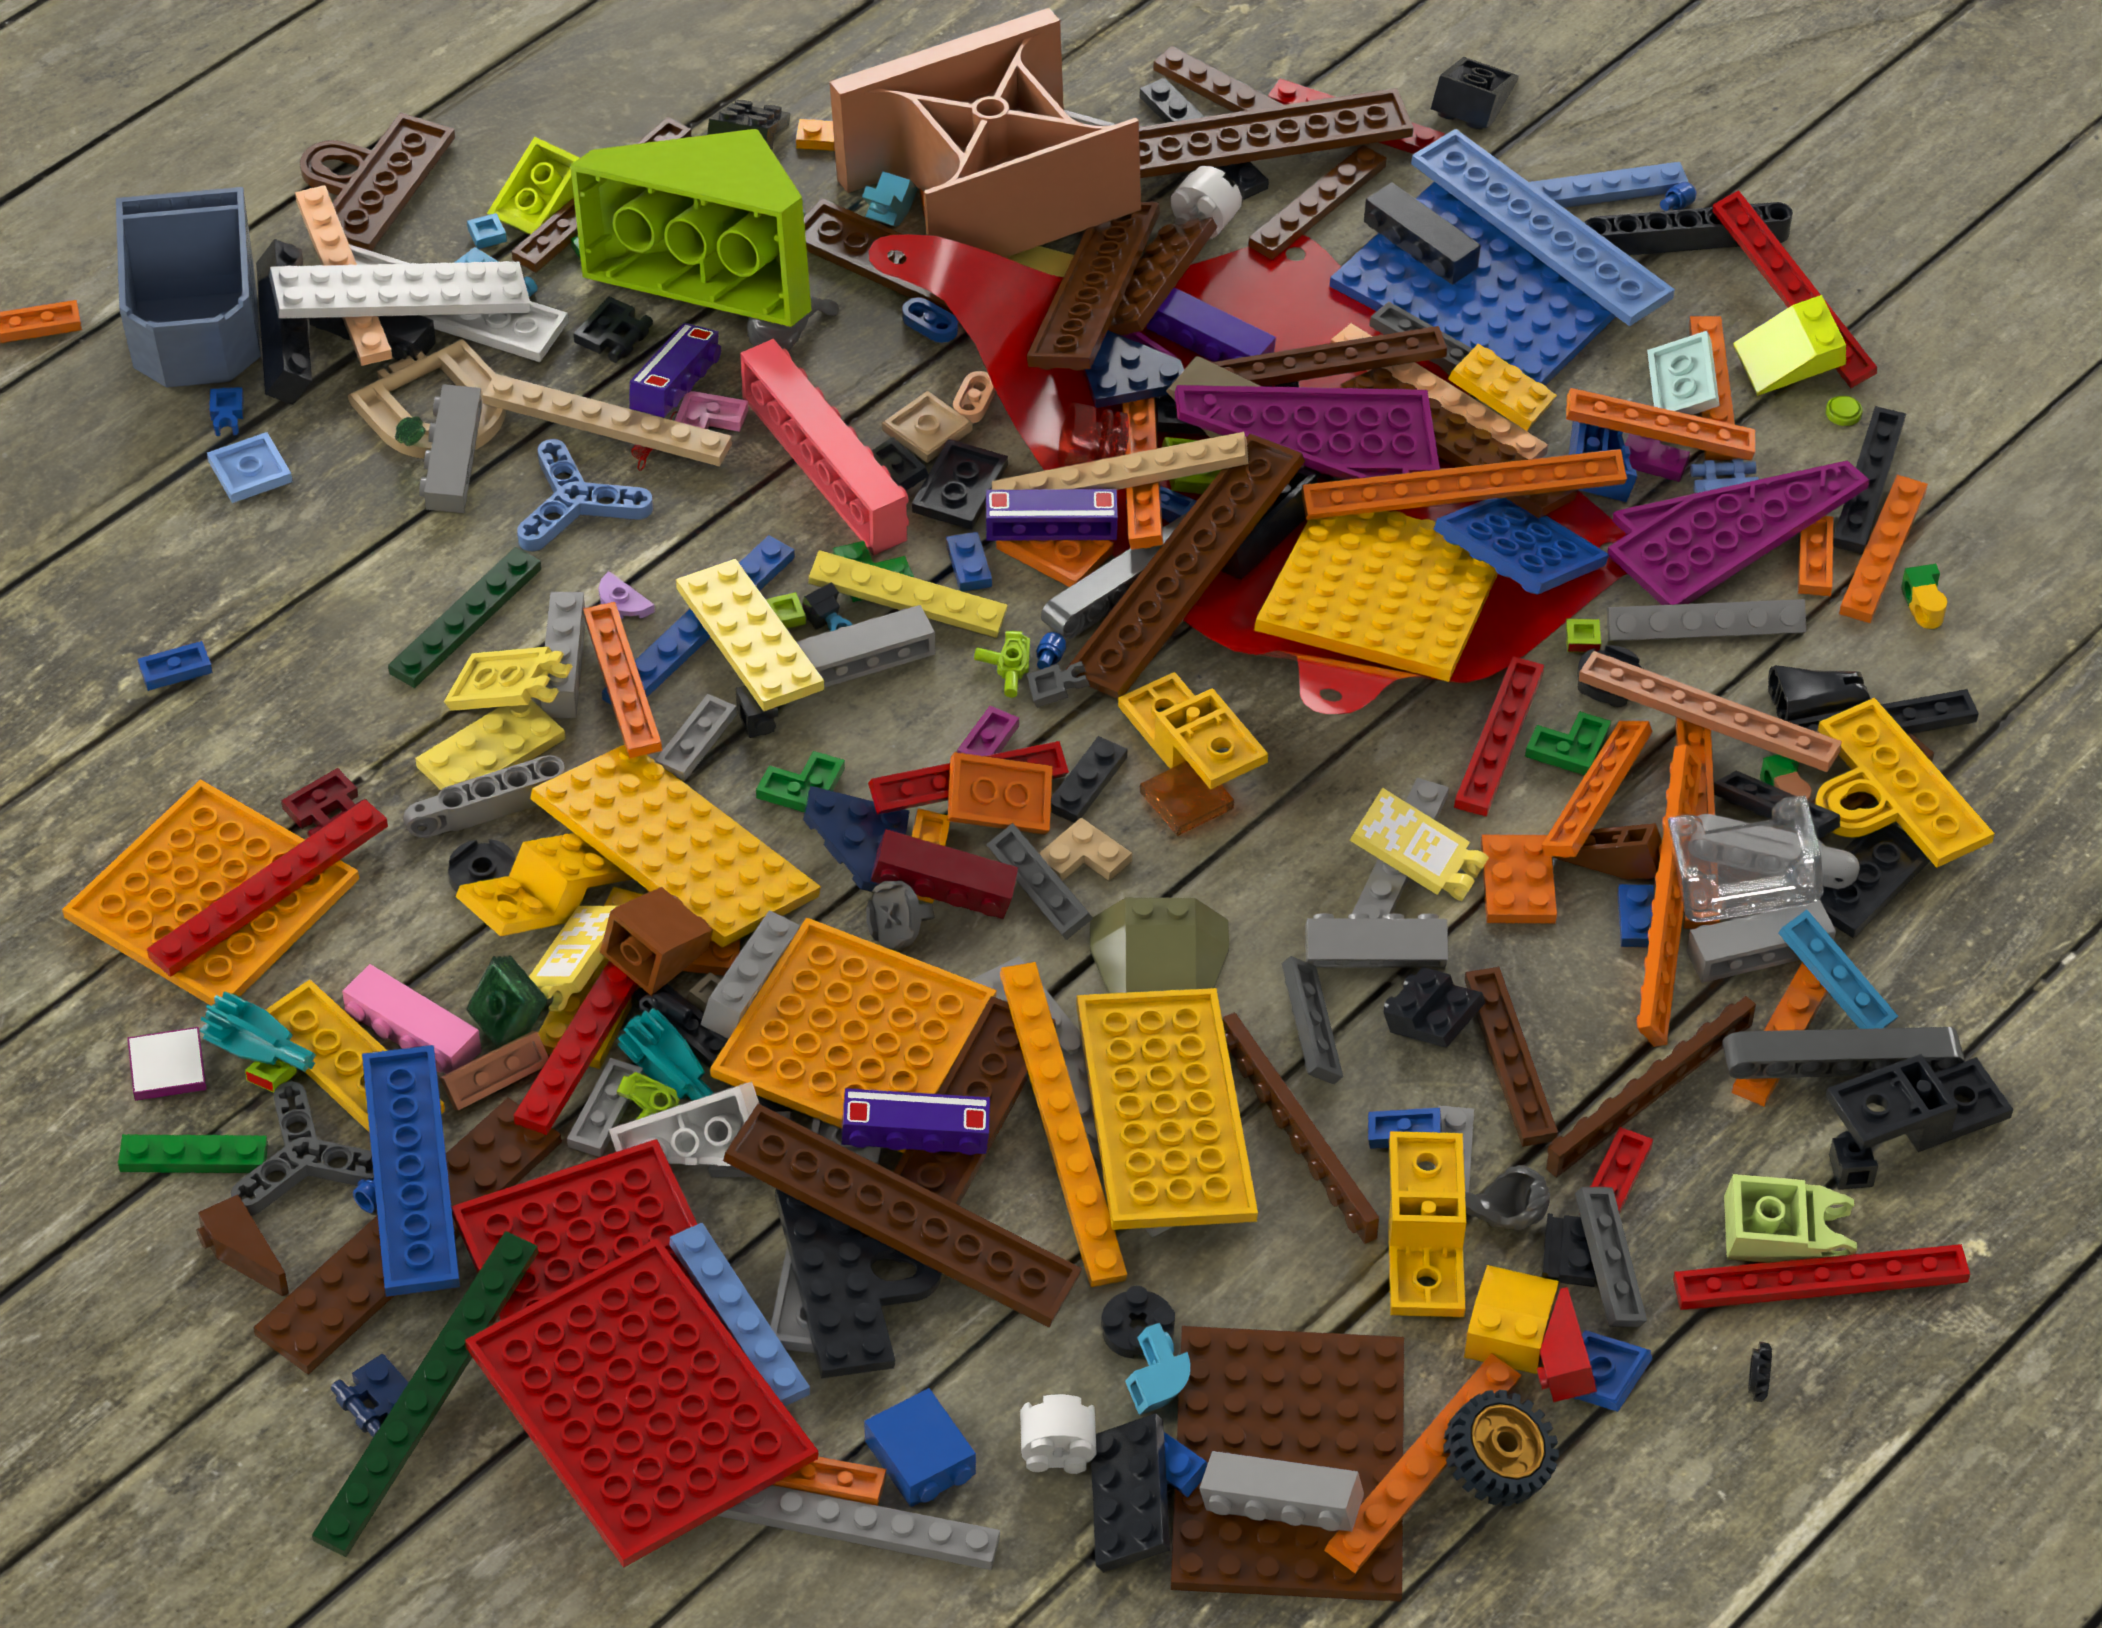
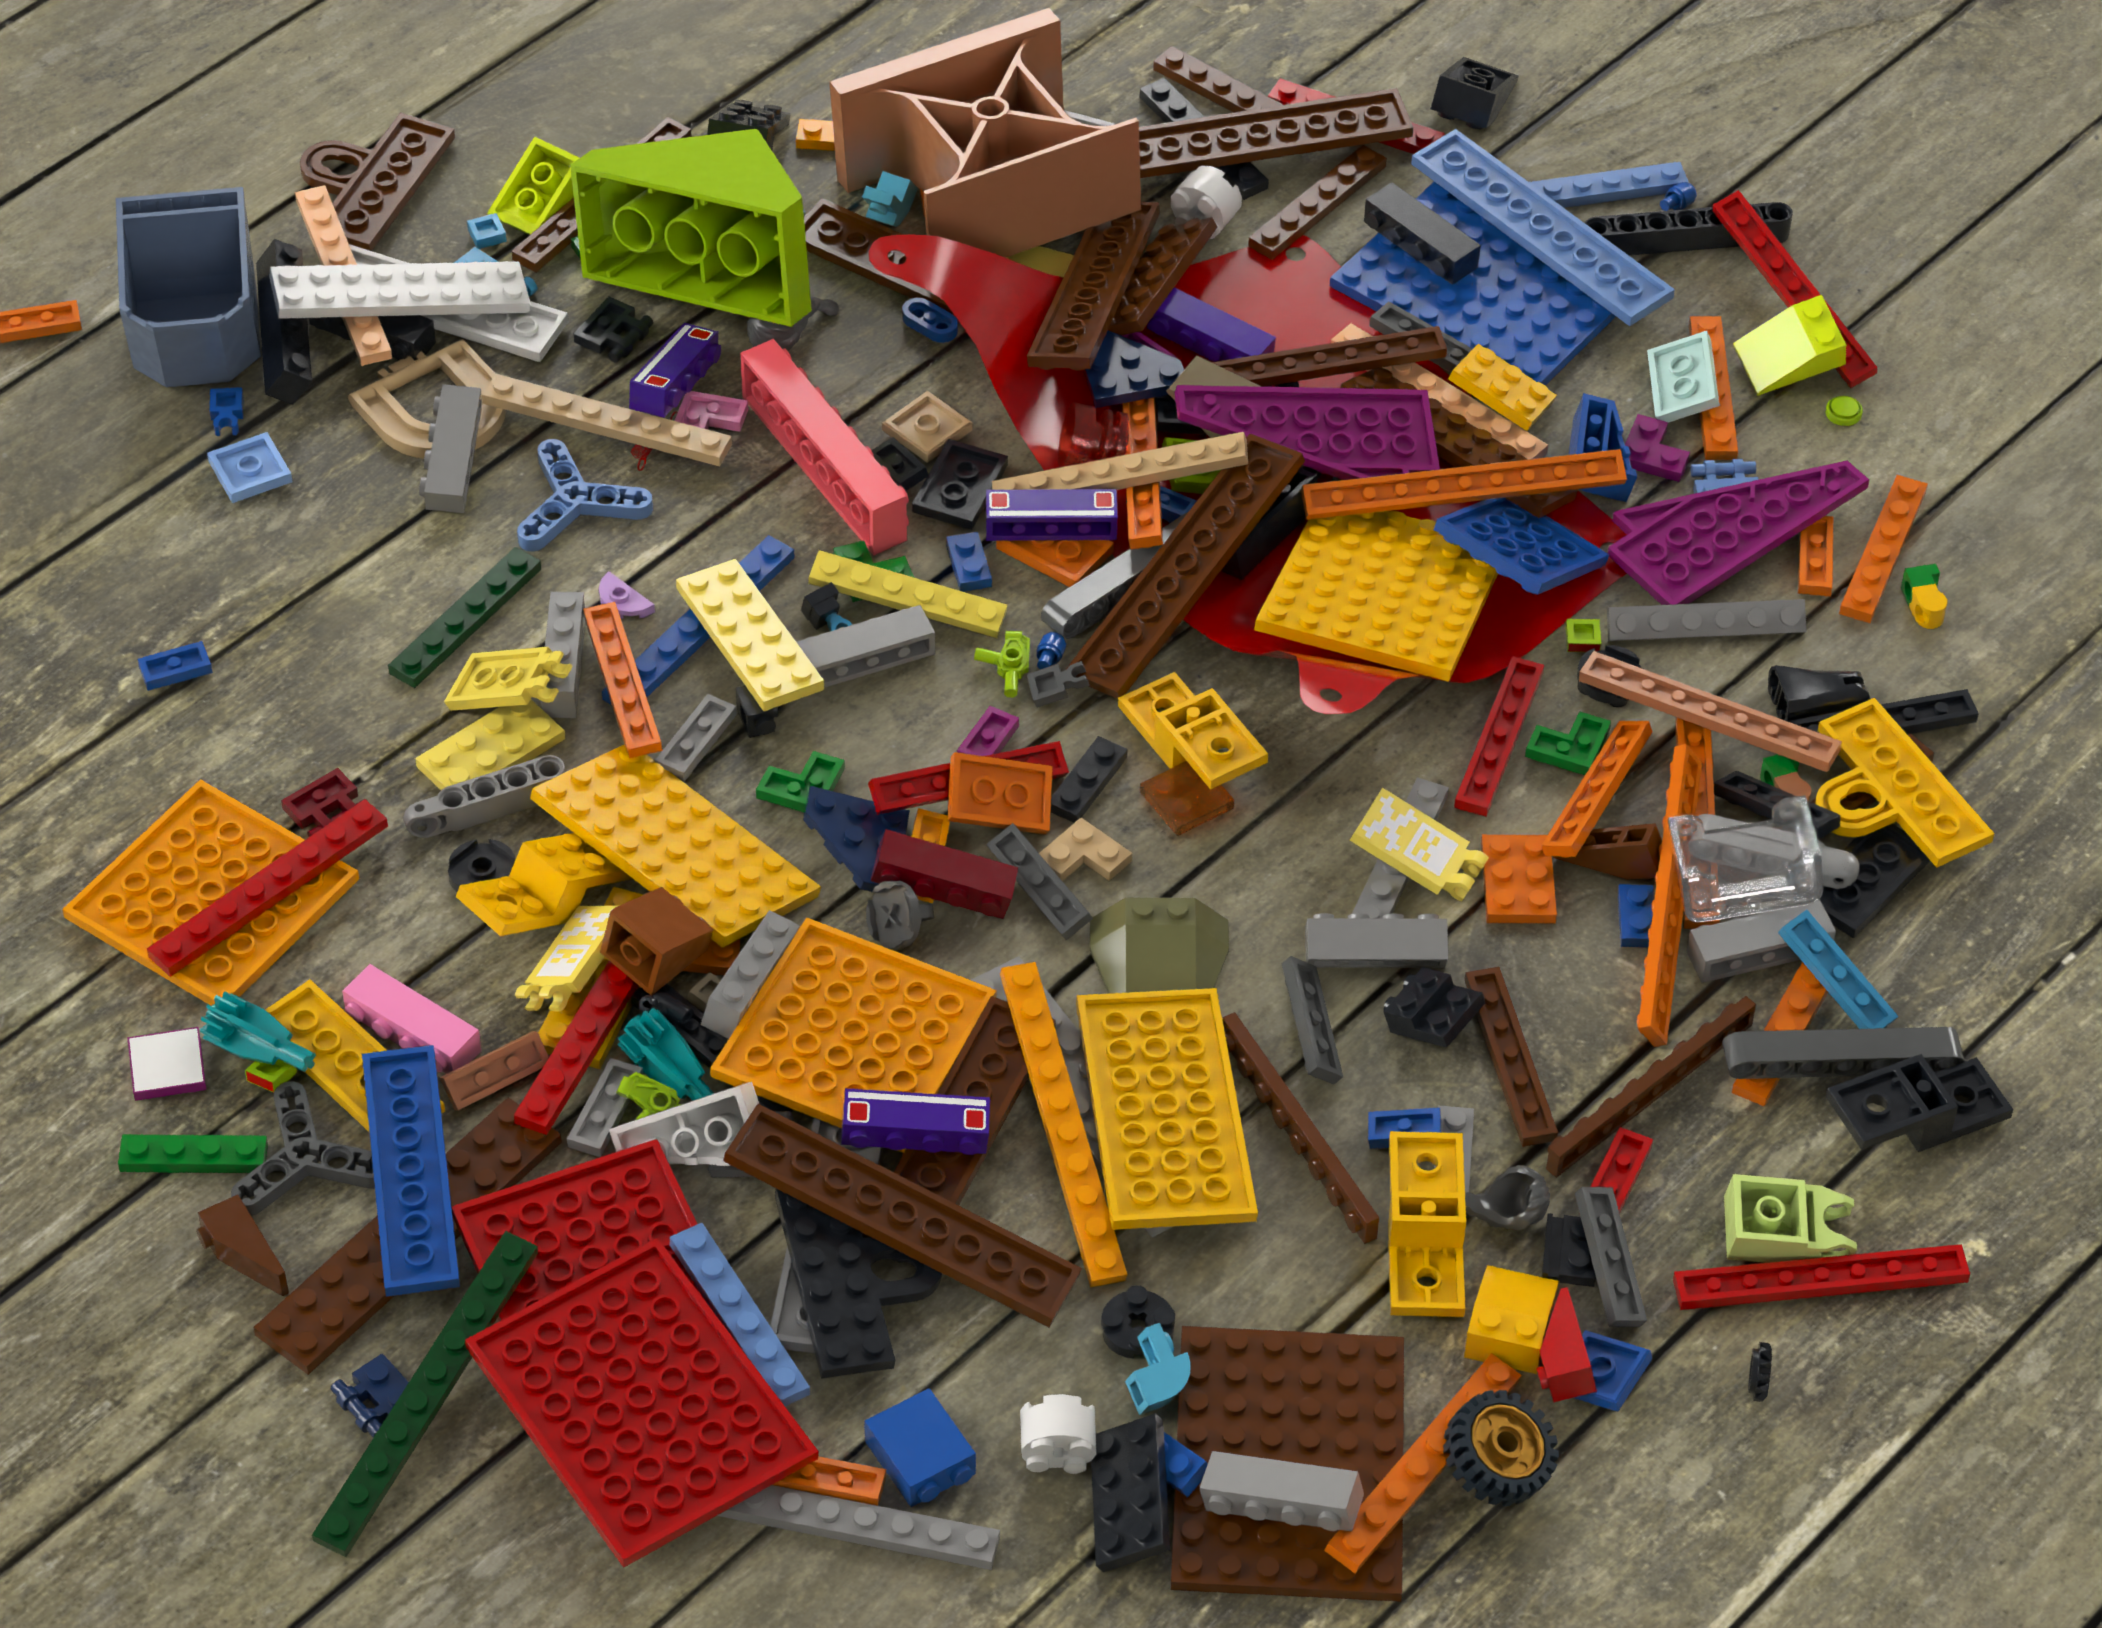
(365, 1195): blue plate -> none
(409, 430): clear green plate -> none
(505, 1001): clear green brick -> none
(788, 609): lime plate -> none
(974, 396): light nougat plate -> none
(1660, 424): orange plate -> none
(1848, 1157): black brick -> none
(1873, 462): black plate -> none

